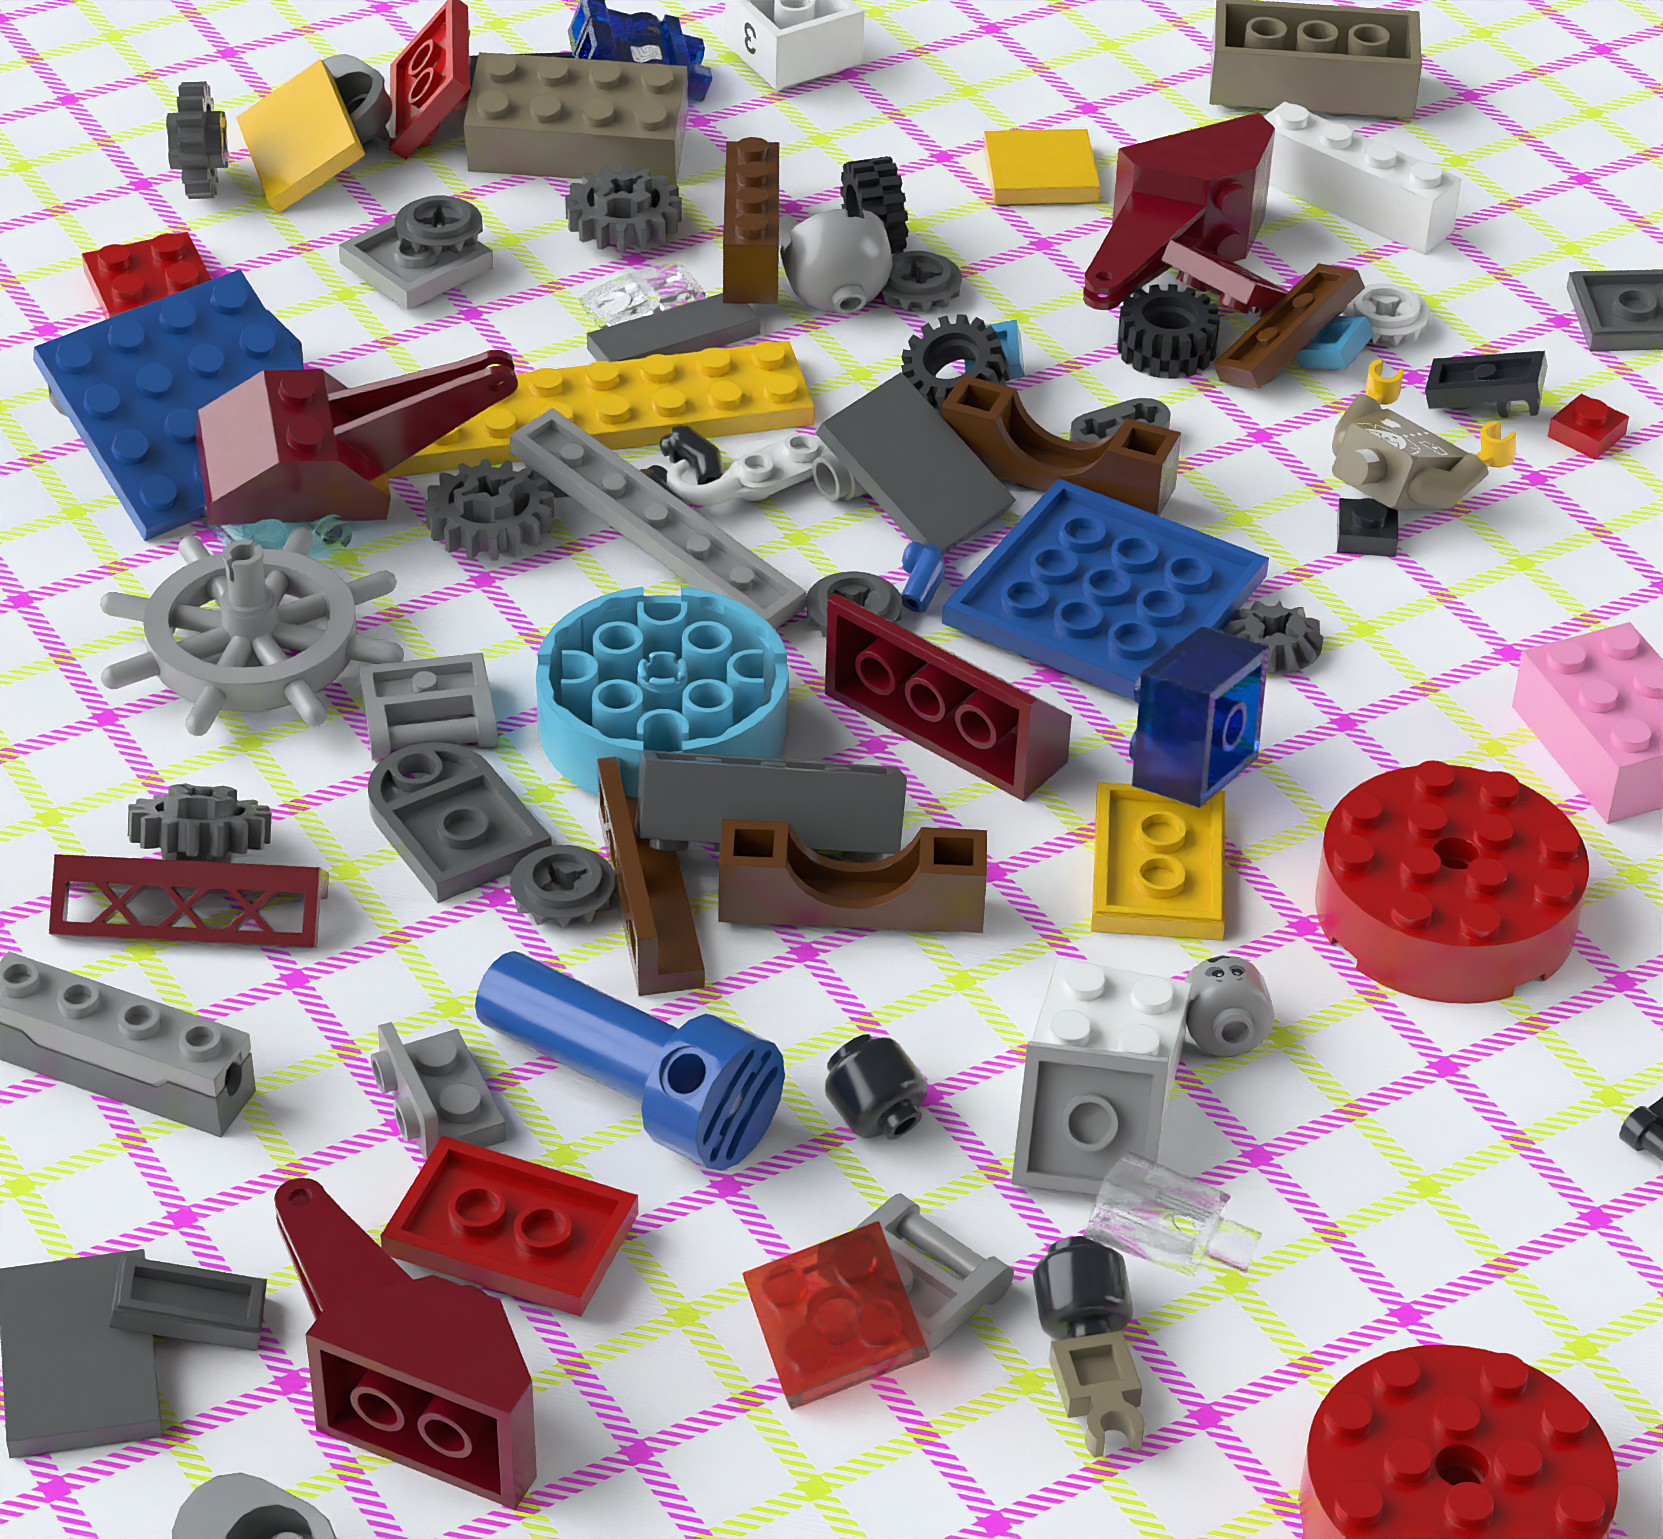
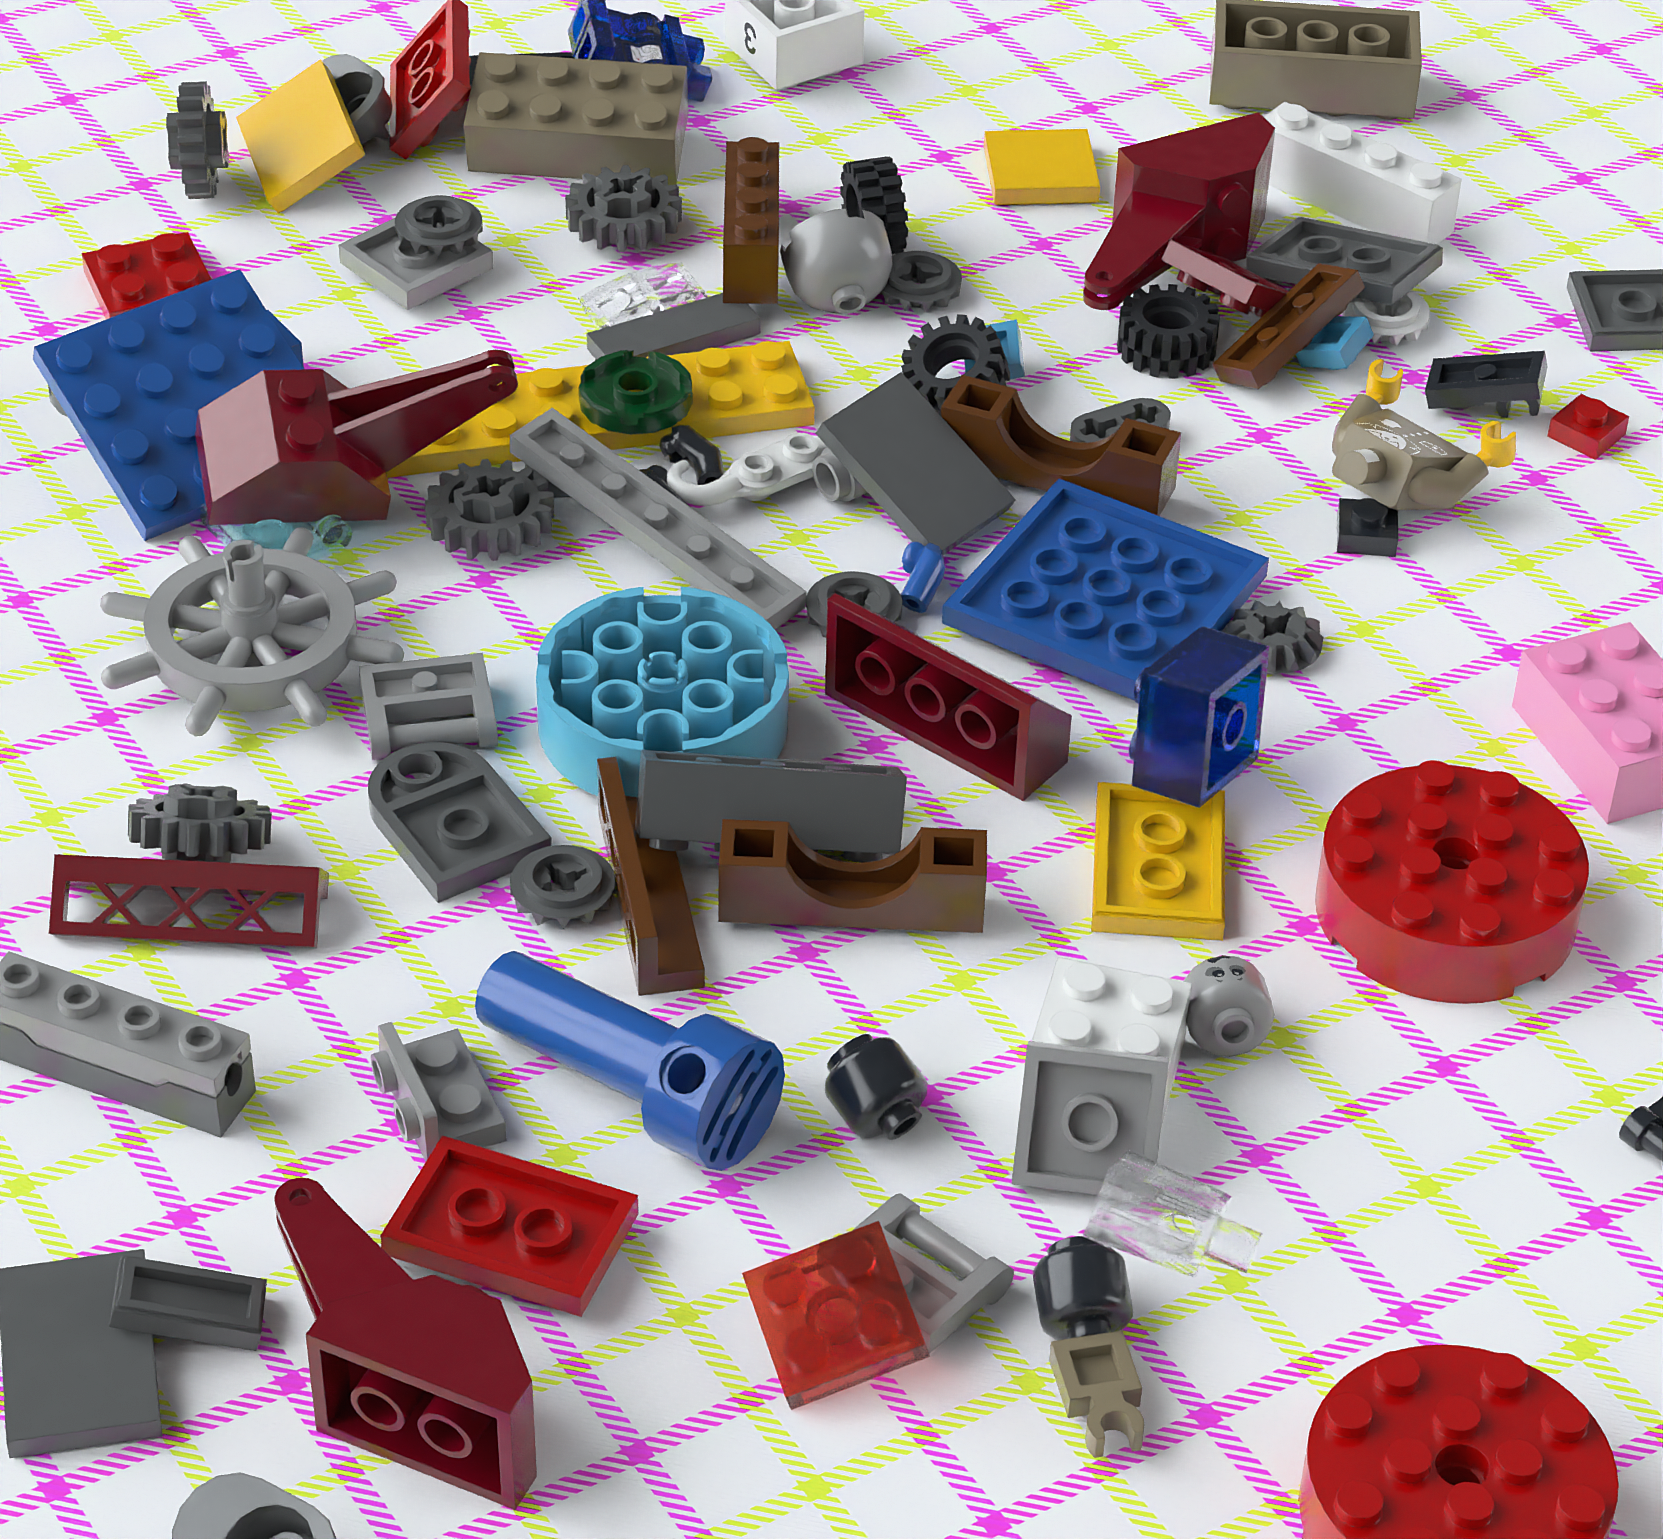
(660, 404): none -> dark green tile
(1385, 262): none -> dark grey tile

